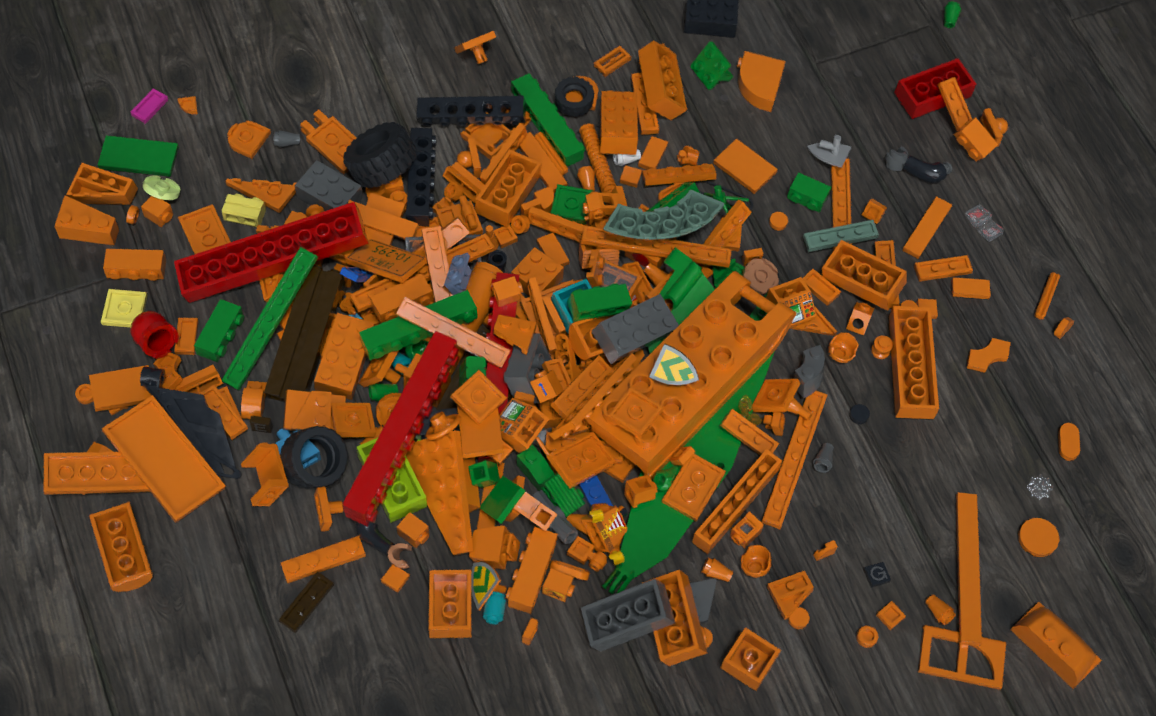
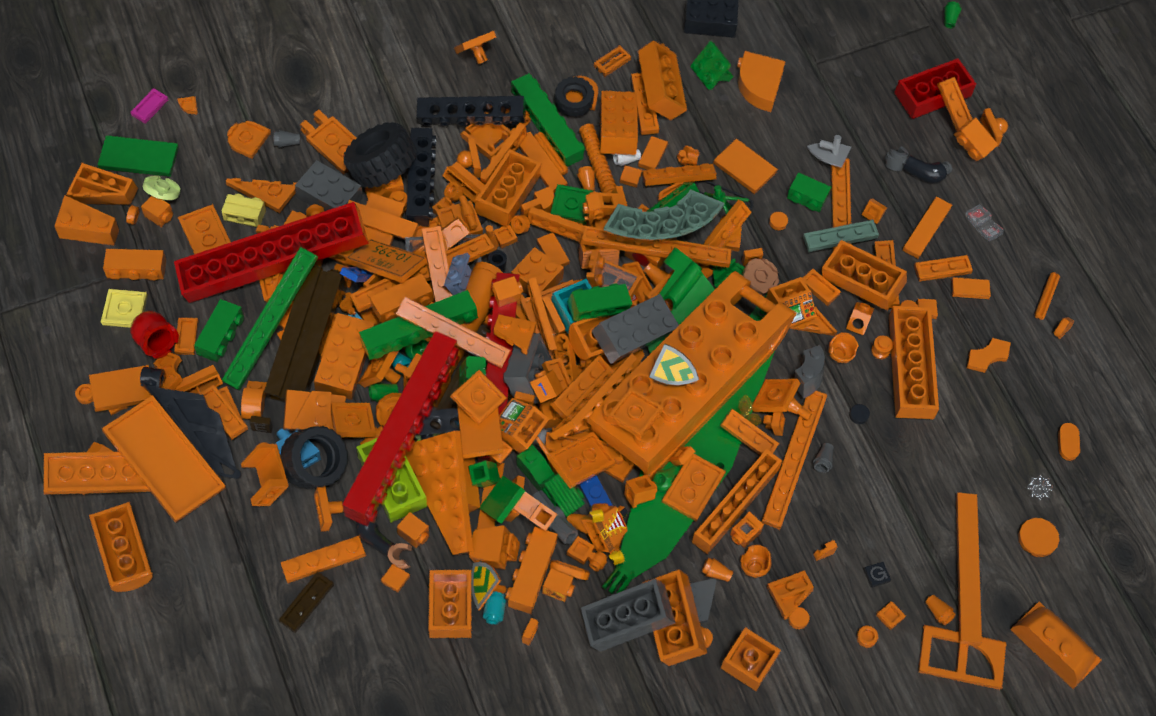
(442, 425): orange piece -> none

